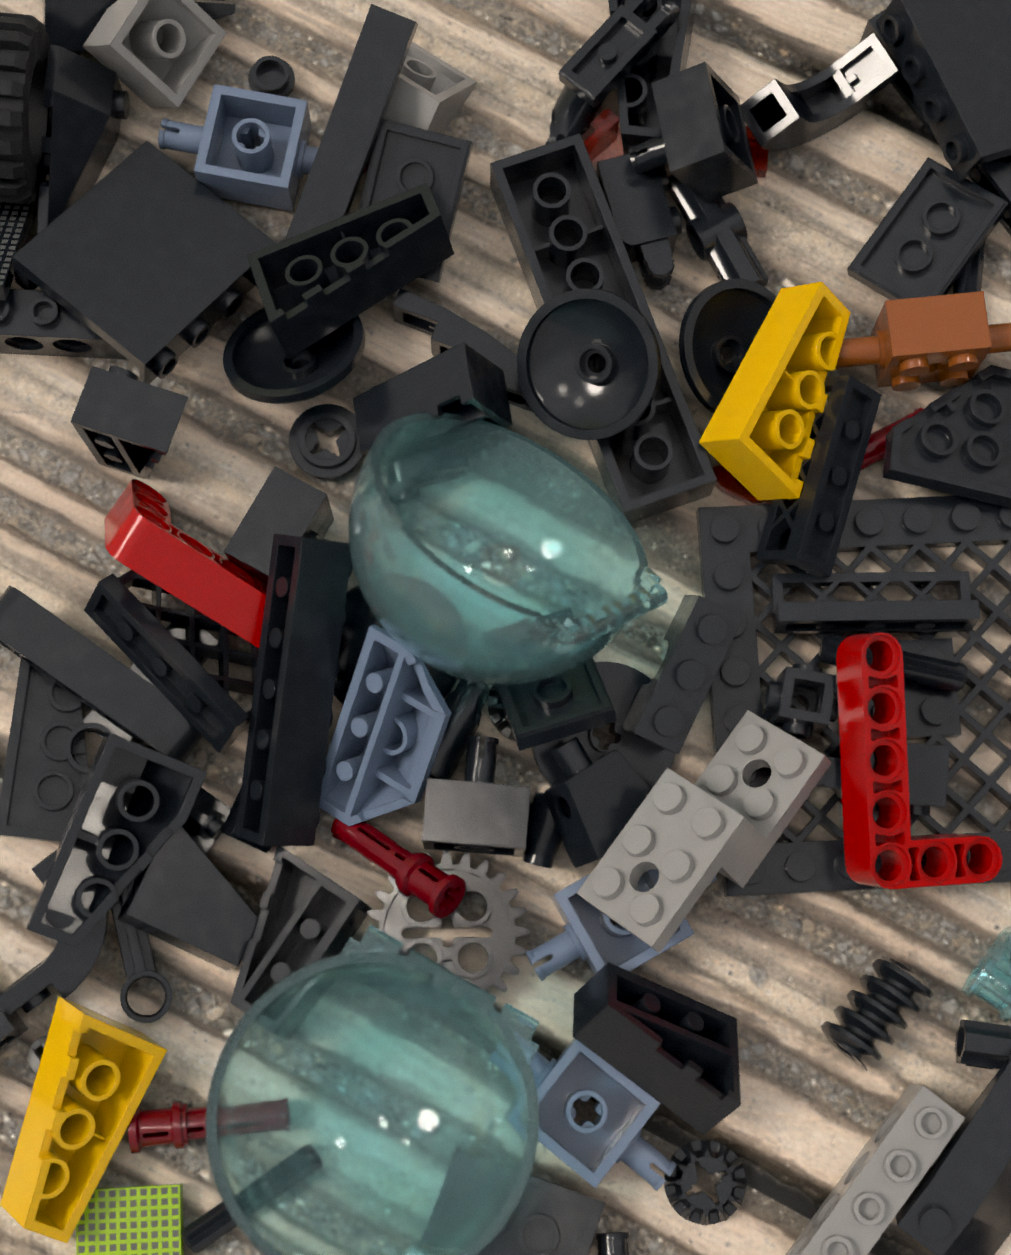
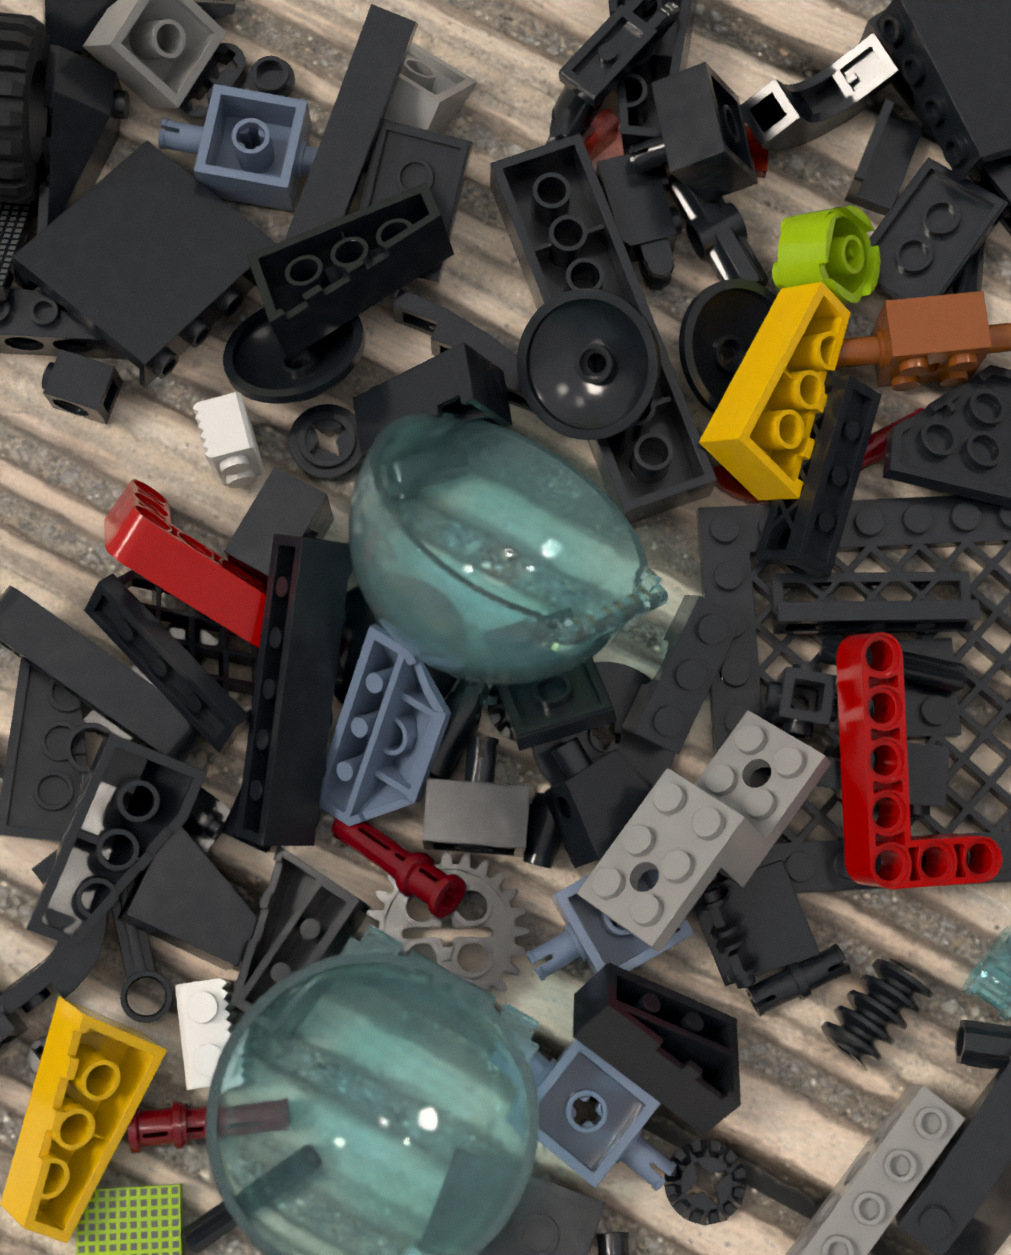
(81, 386): none -> black brick
(126, 420): black wedge -> none
(205, 1026): none -> white brick
(209, 76): none -> black beam
(229, 440): none -> white brick
(754, 925): none -> black hinge
(798, 980): none -> black pin
(828, 249): none -> lime brick
(883, 162): none -> black panel

